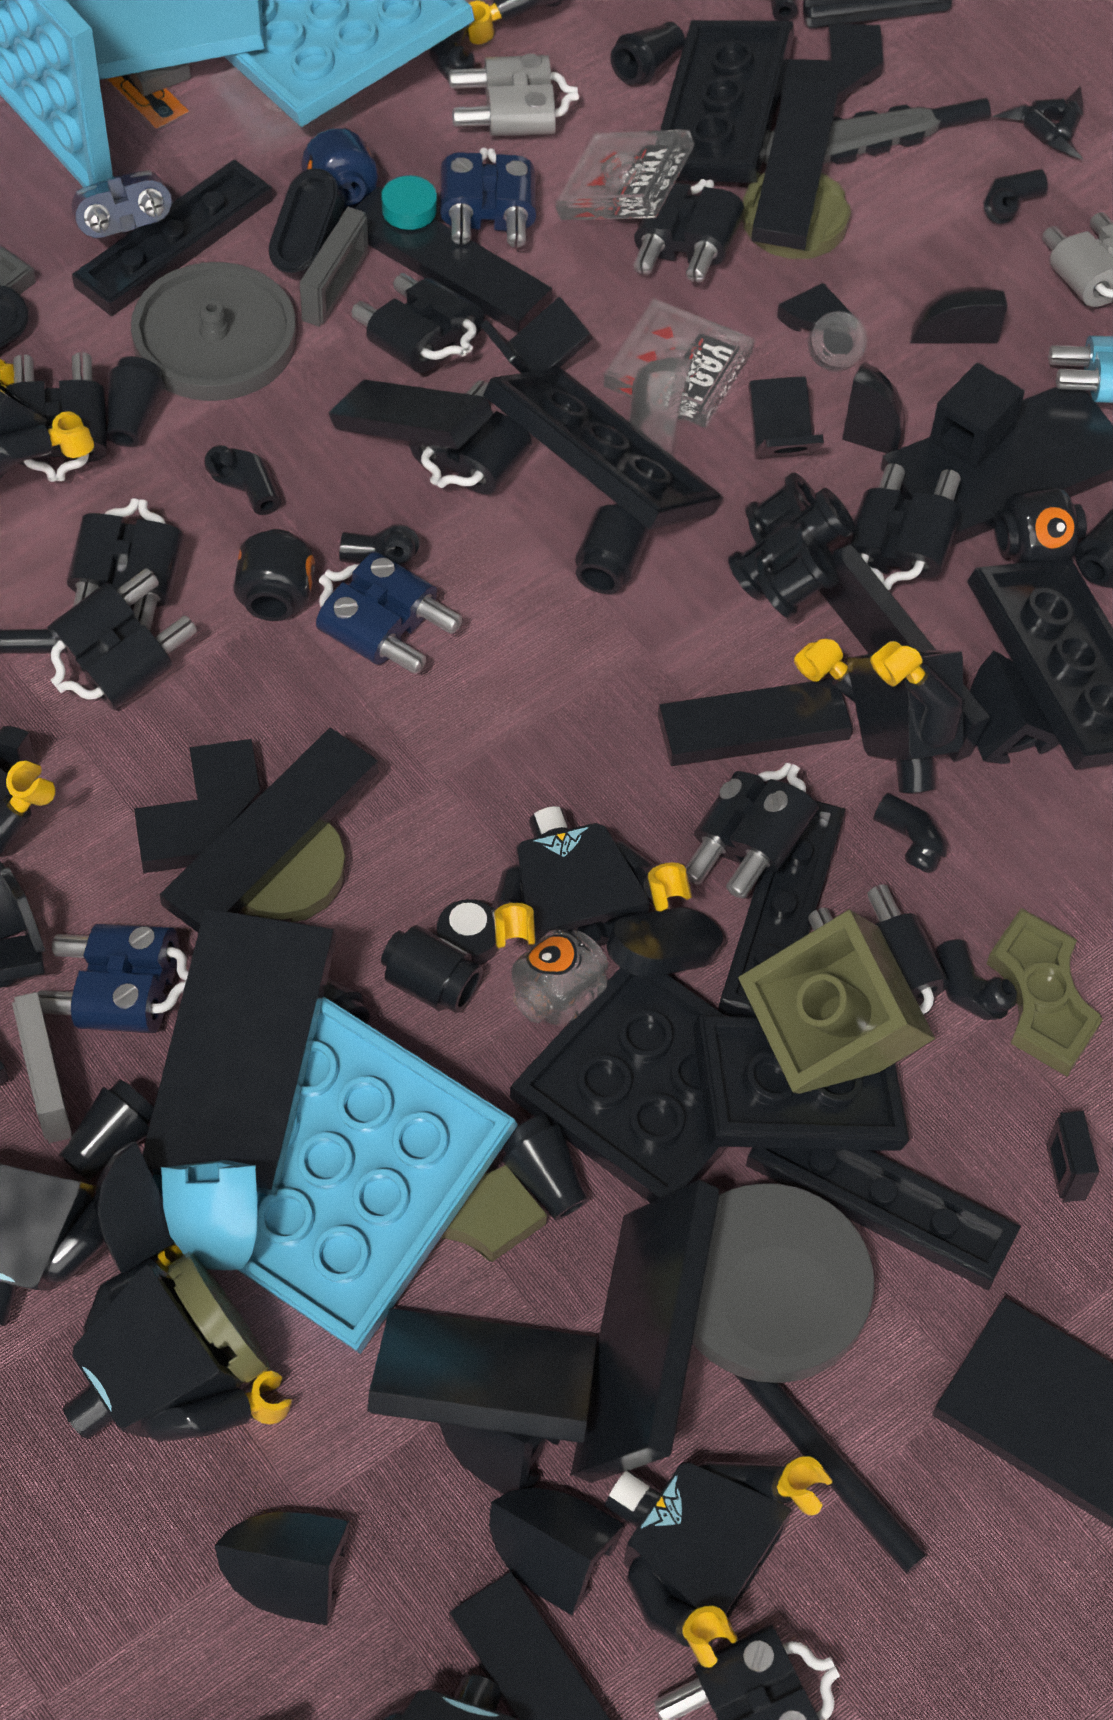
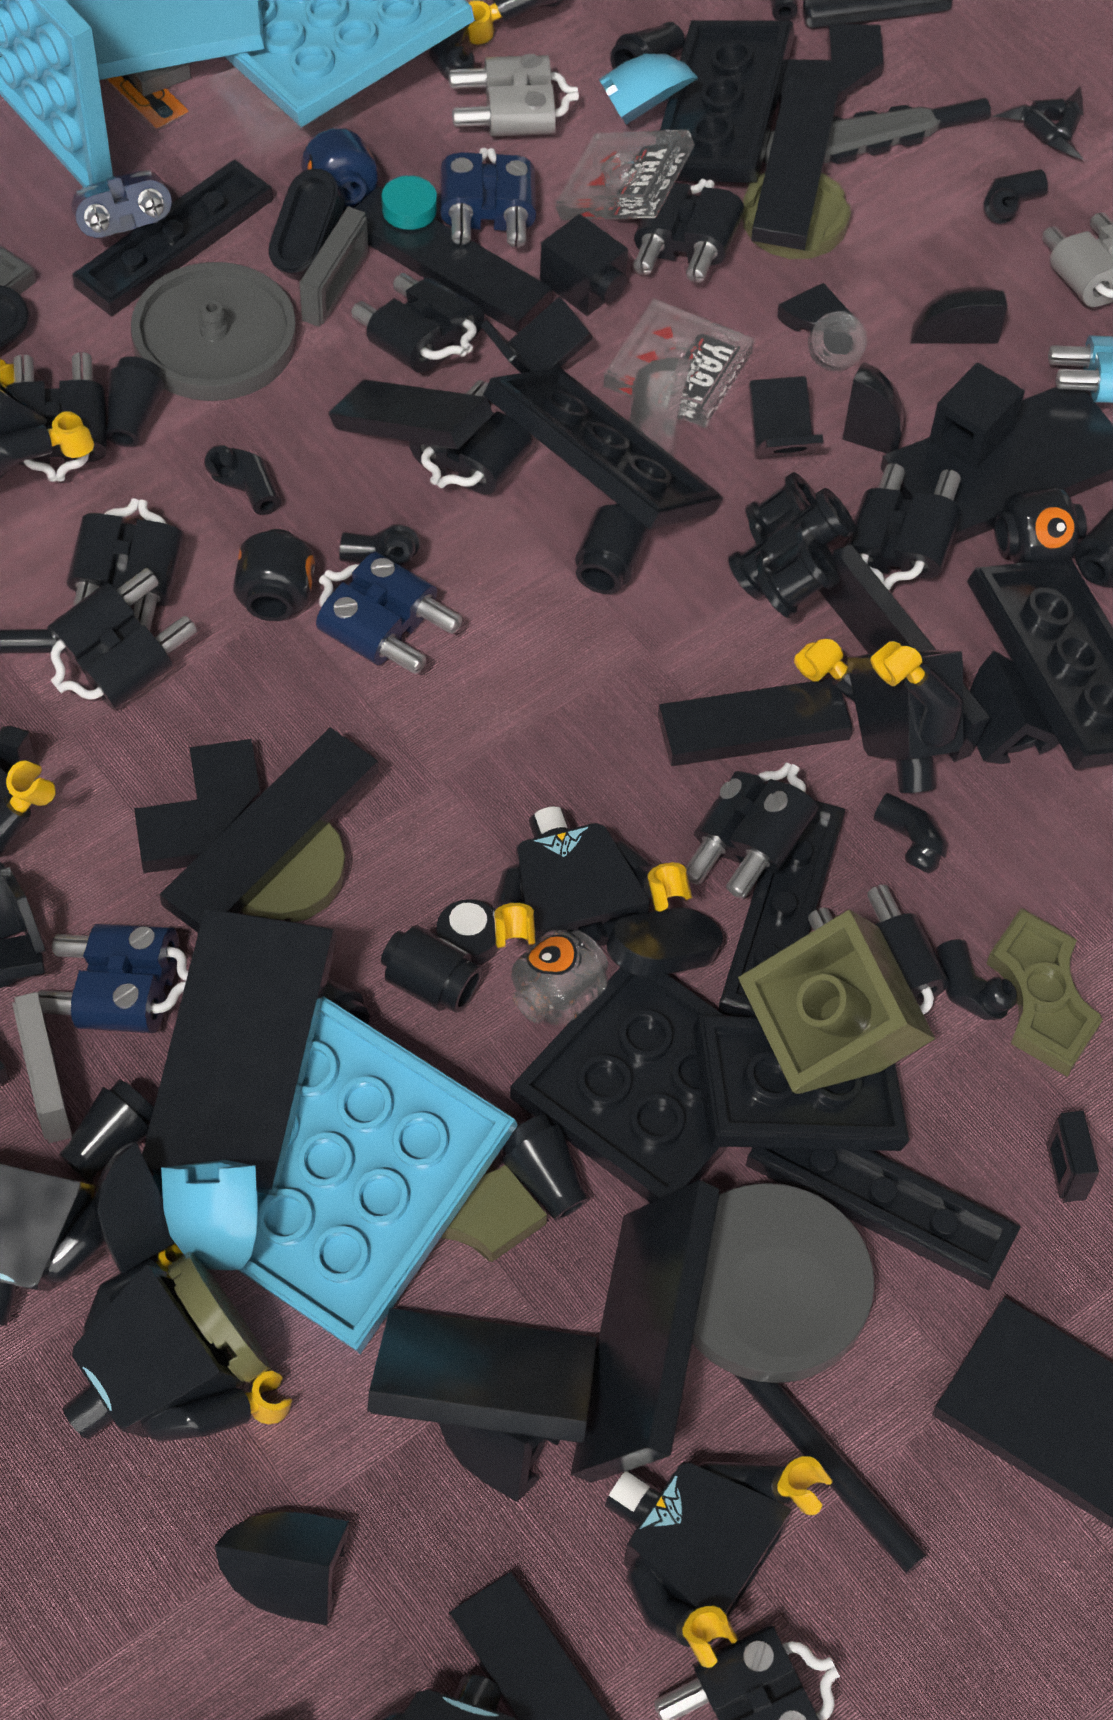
(552, 1542): black brick -> none
(584, 265): none -> black brick
(645, 83): none -> medium azure brick

